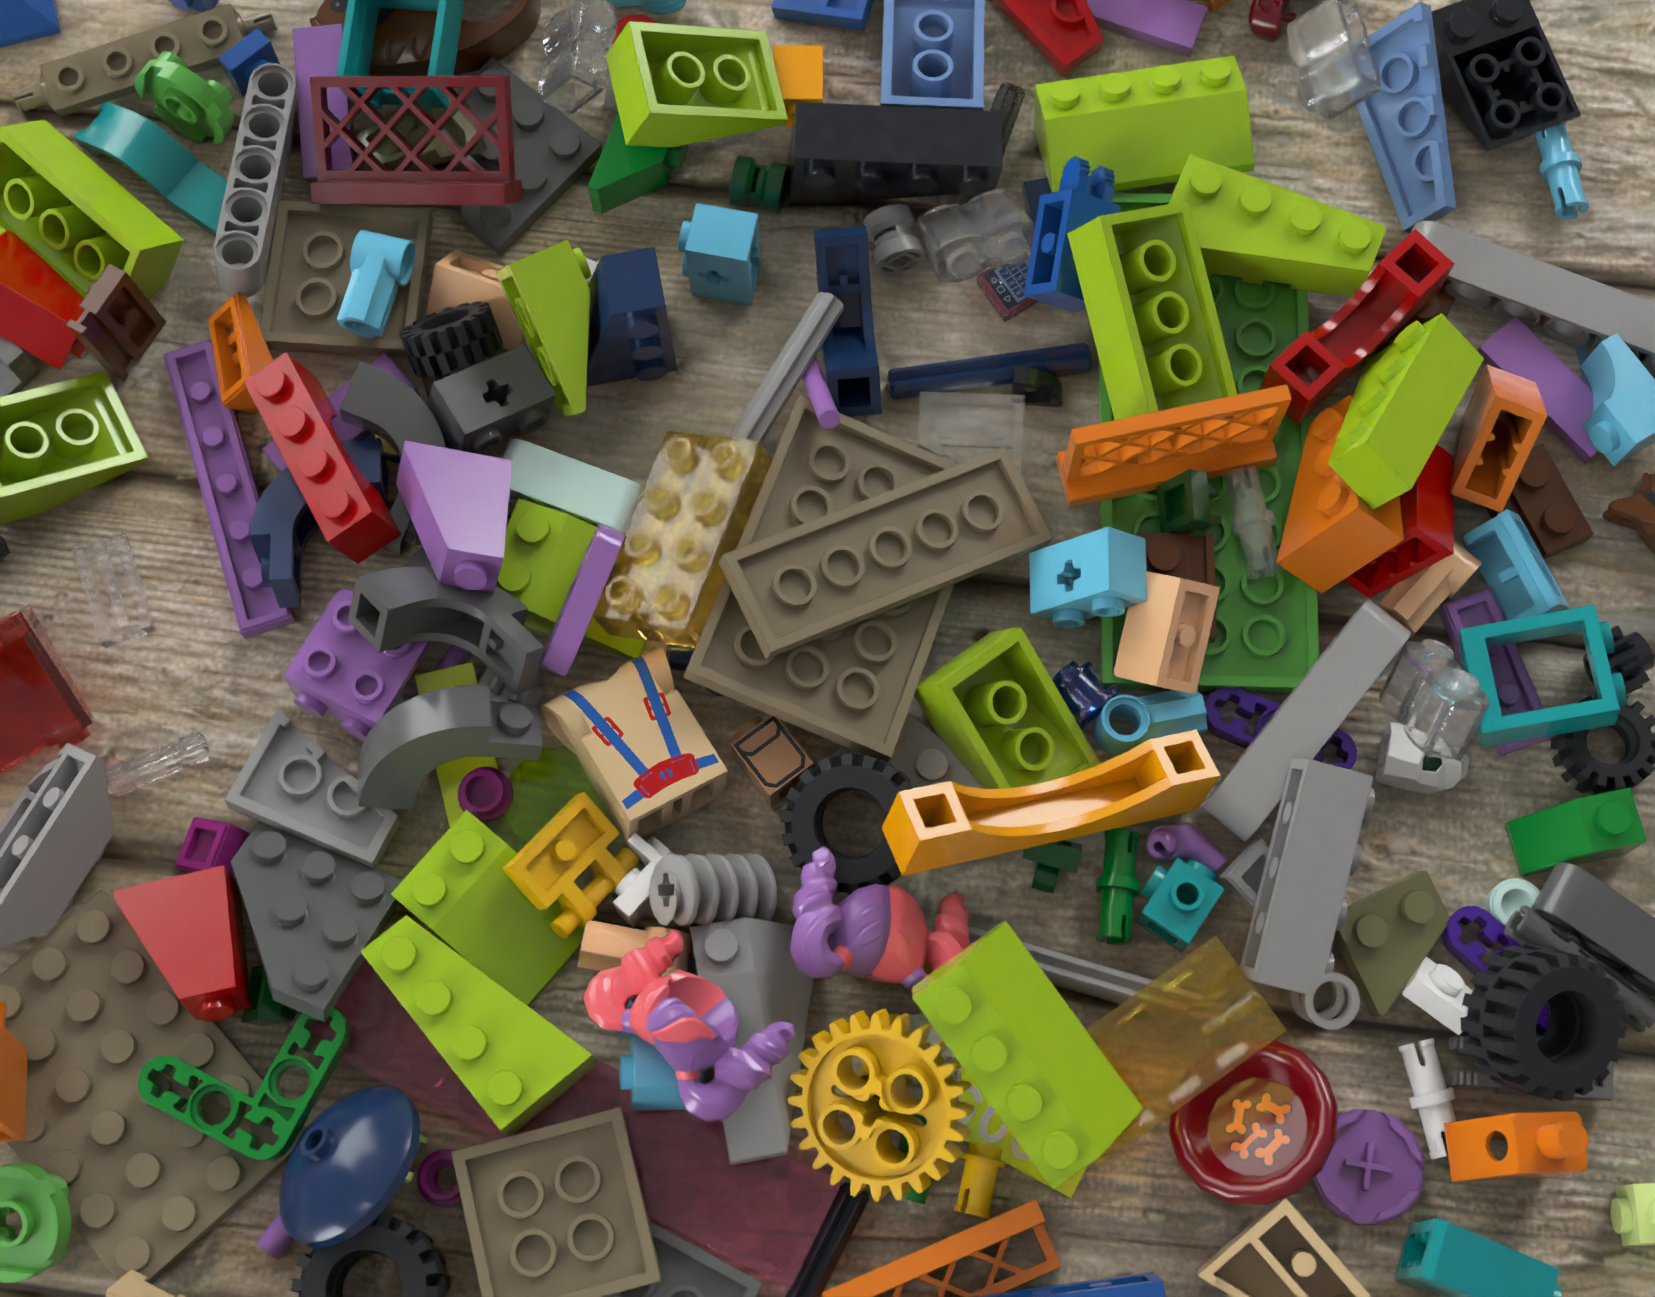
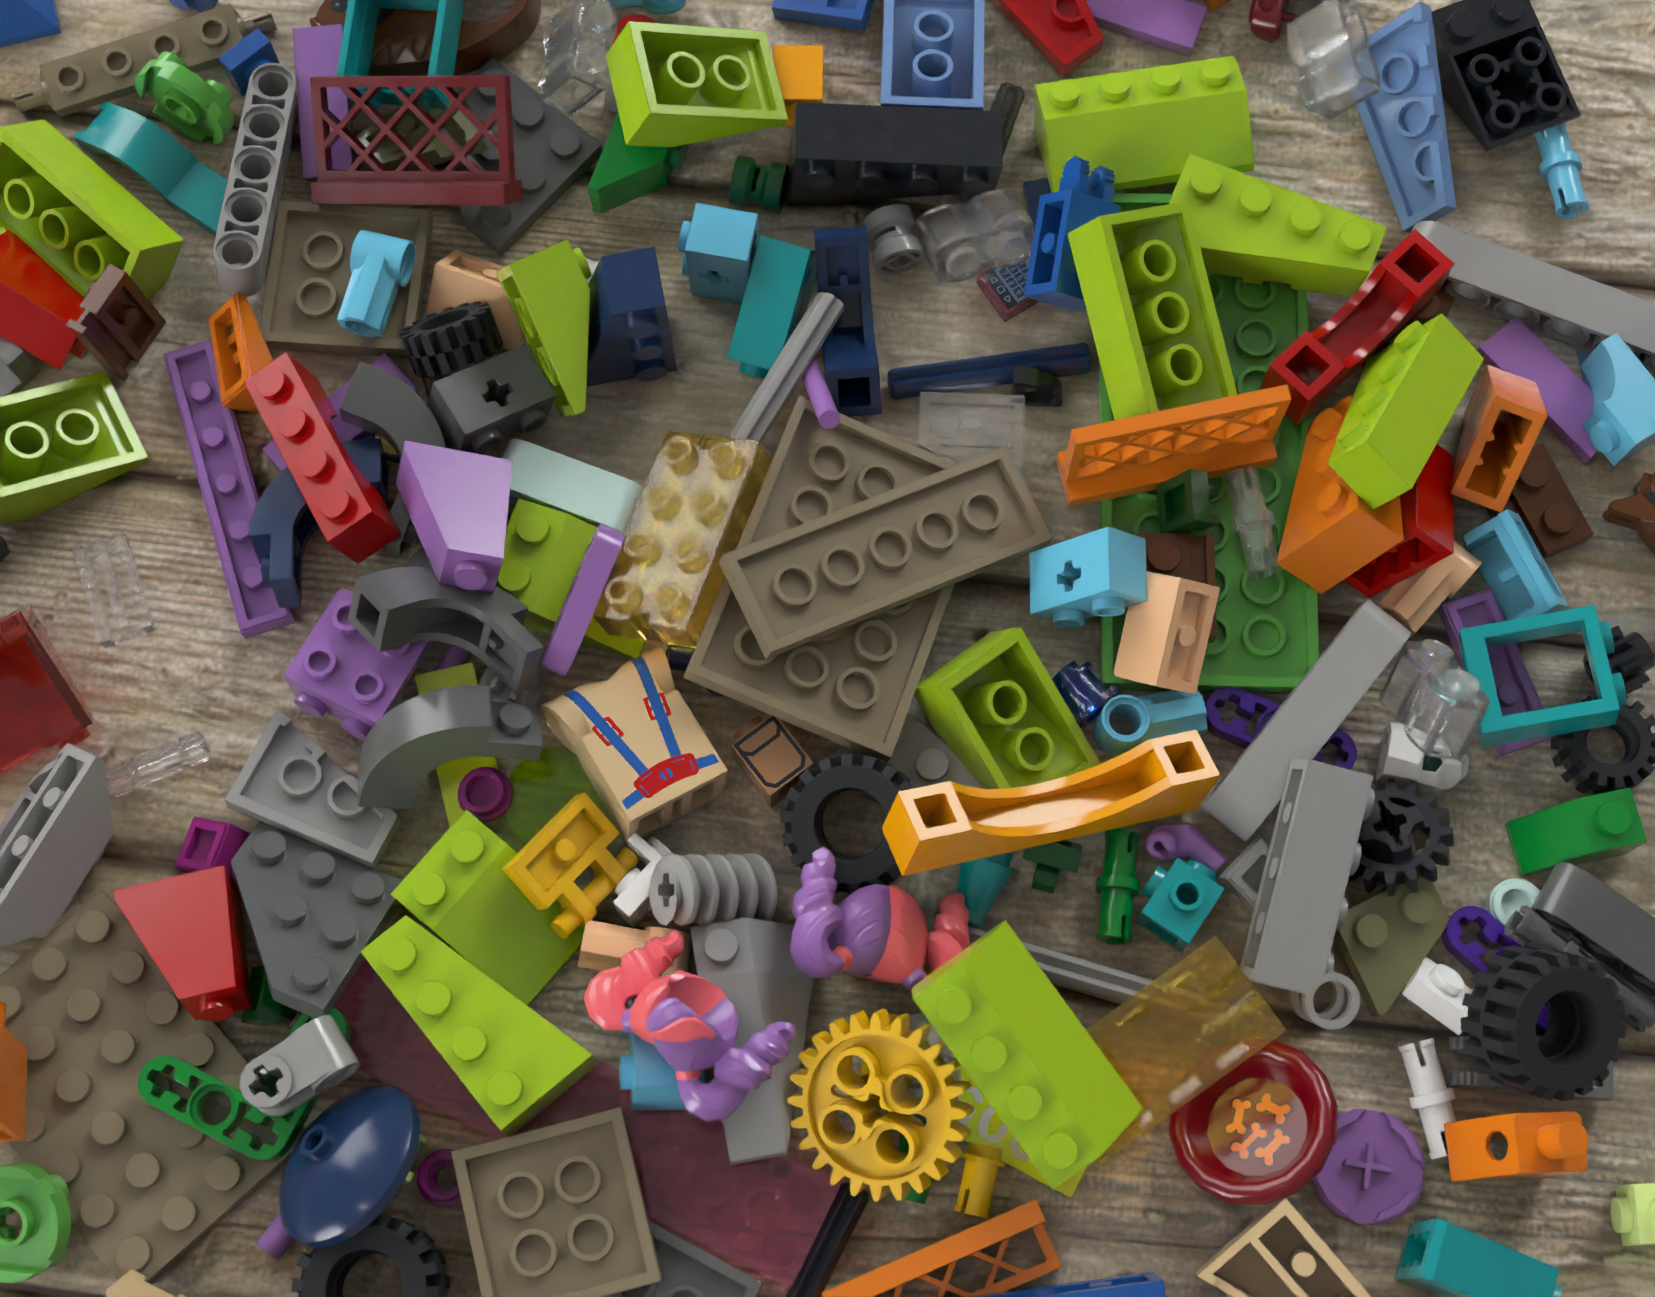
(305, 1064): none -> light grey piece
(772, 304): none -> teal slope
(982, 883): none -> teal cone
(1411, 823): none -> black gear

